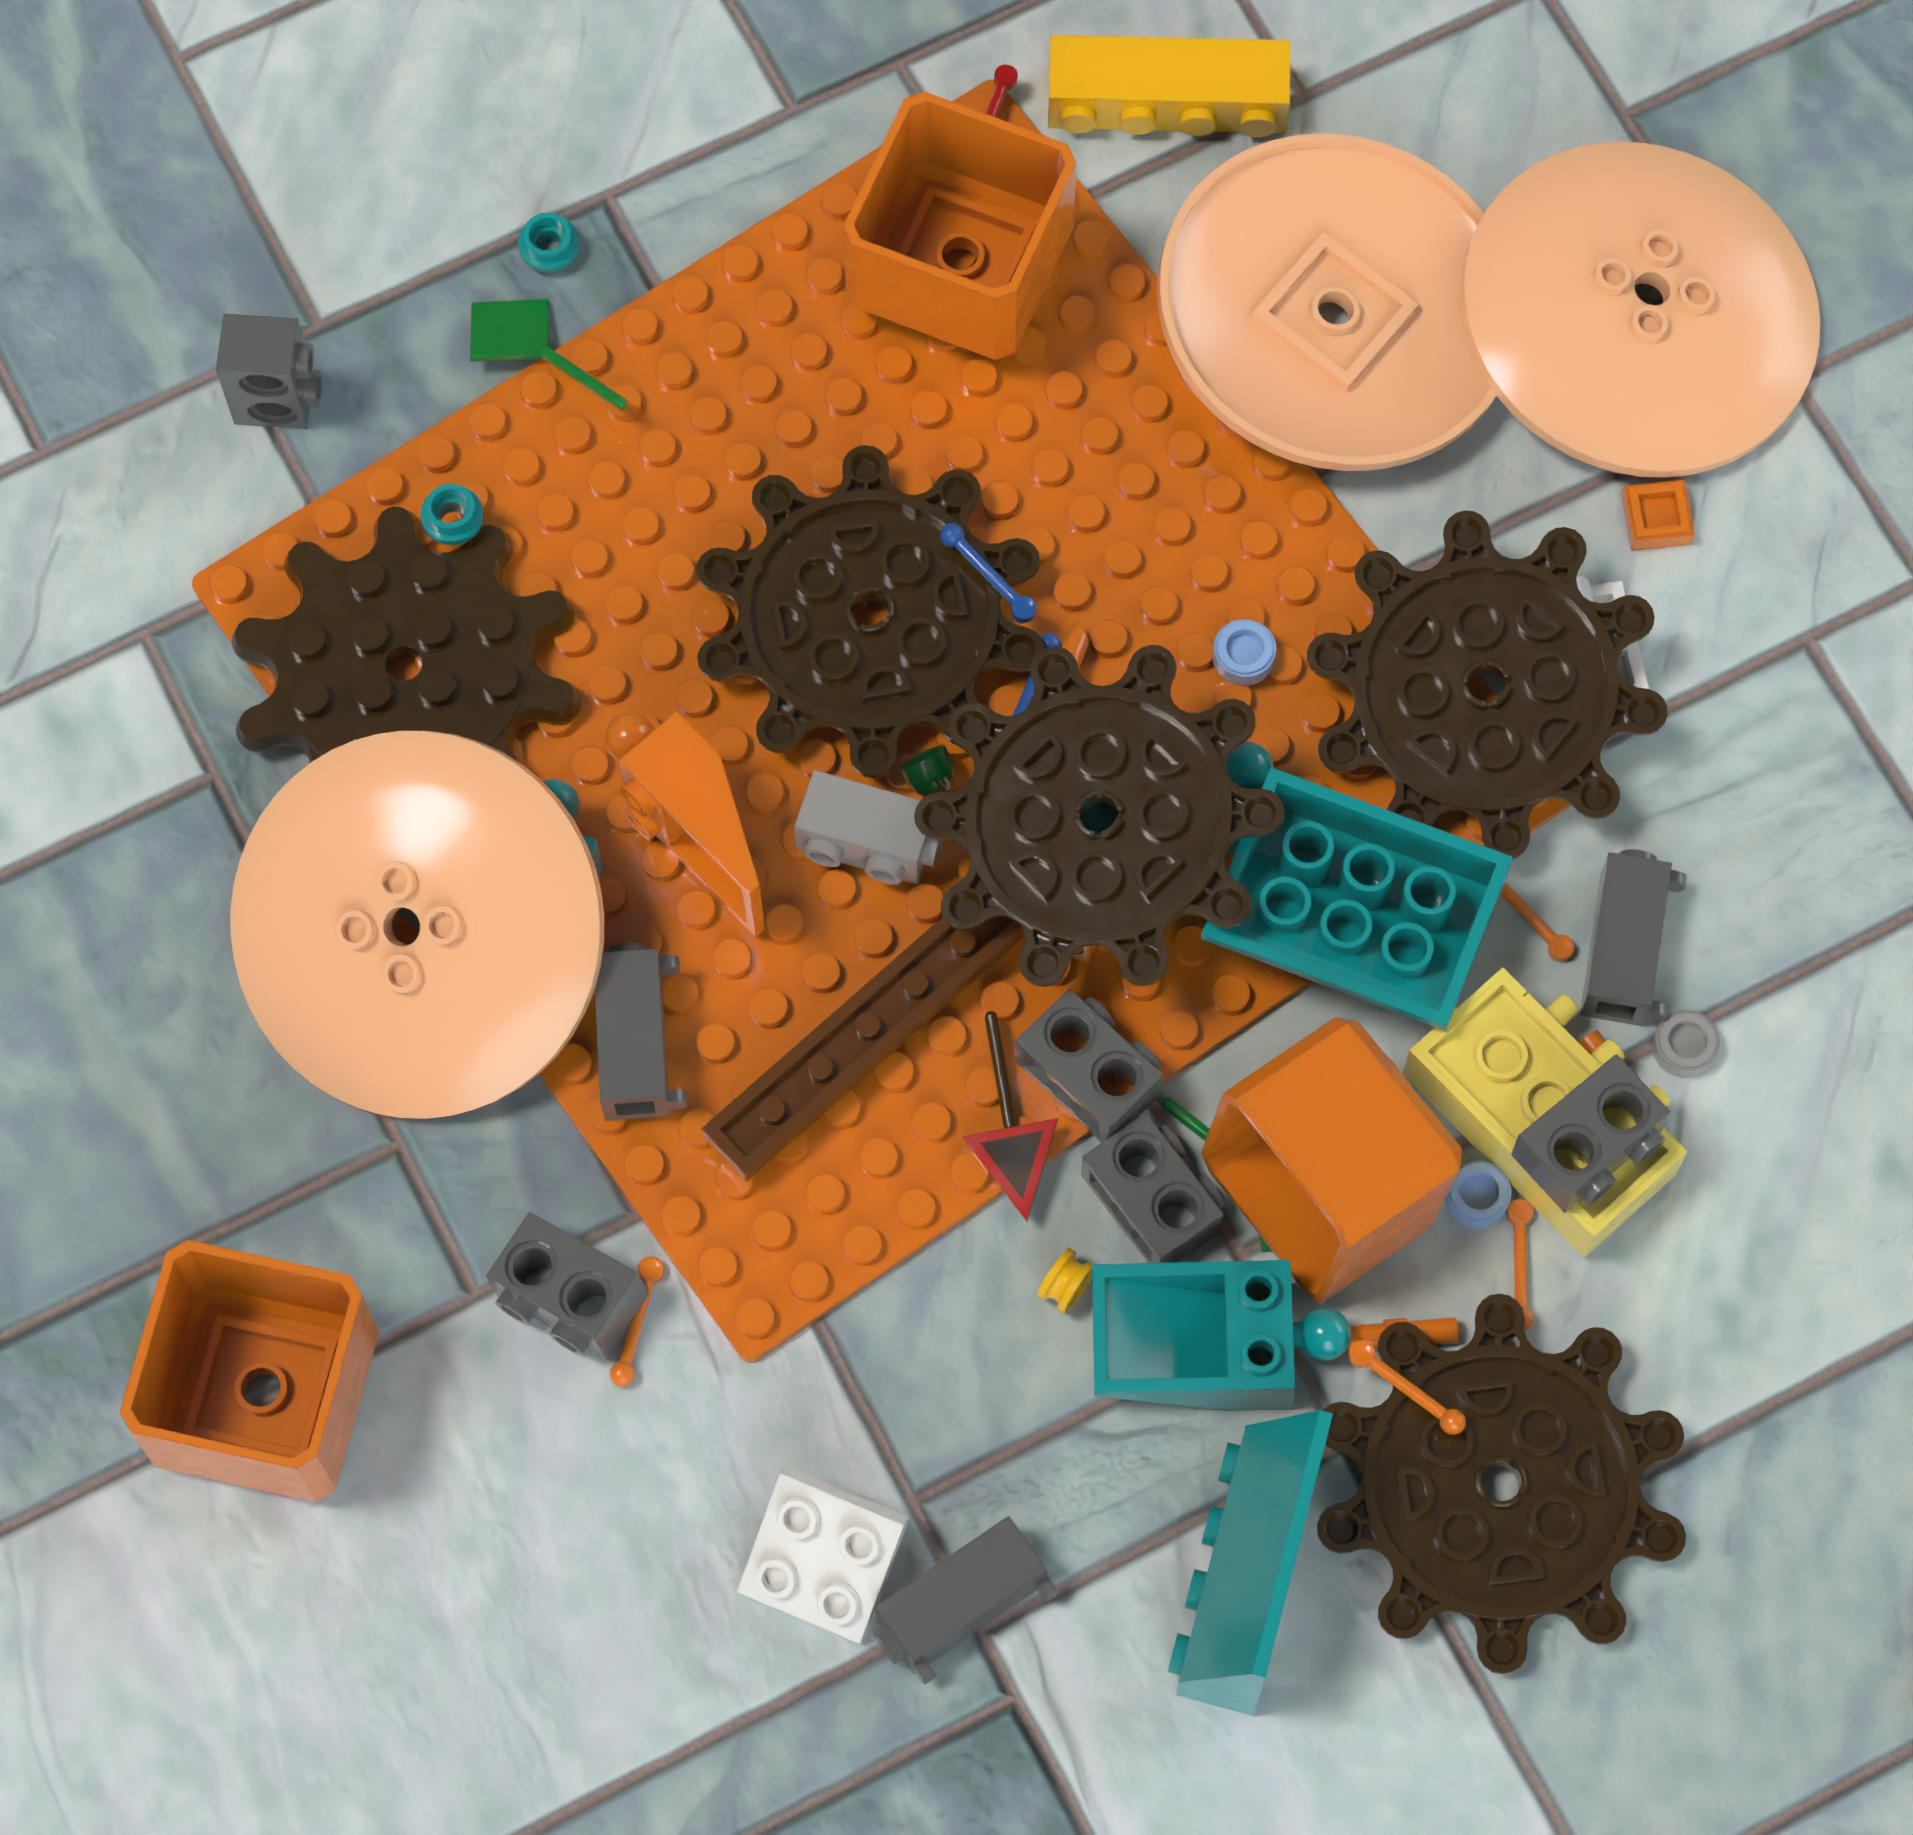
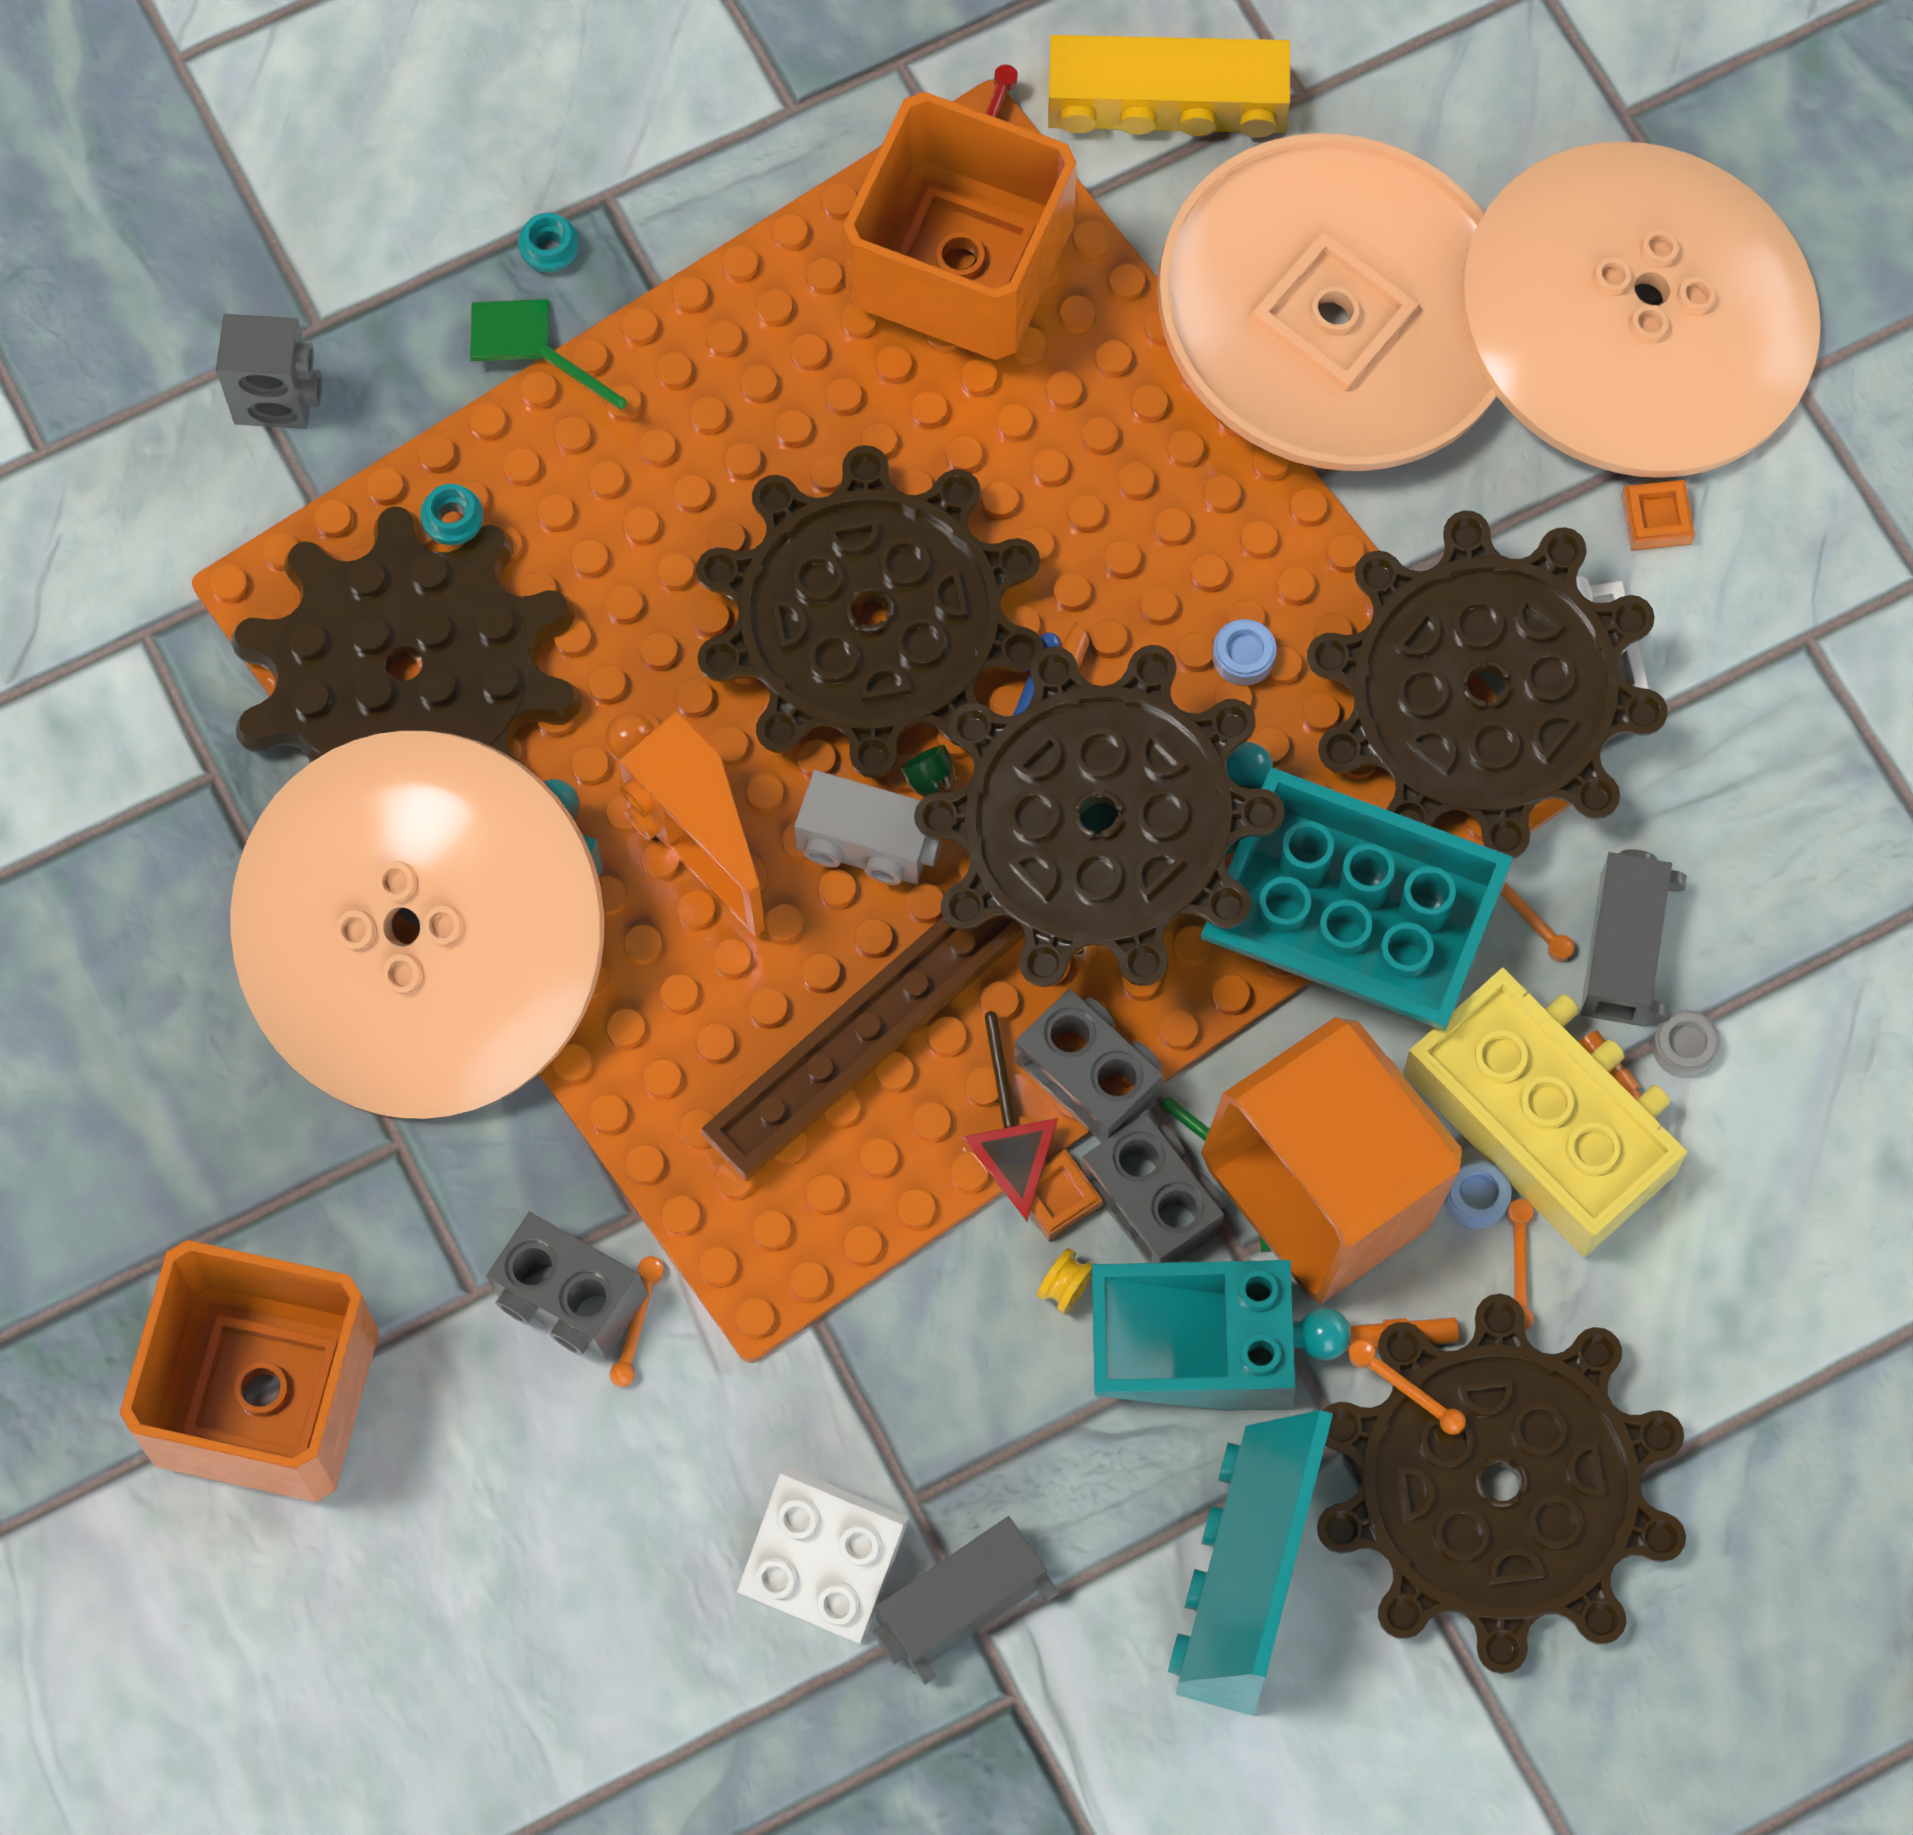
(633, 1033): dark grey brick -> none
(1023, 607): blue hinge -> none
(1062, 1196): none -> orange tile
(1581, 1125): dark grey brick -> none

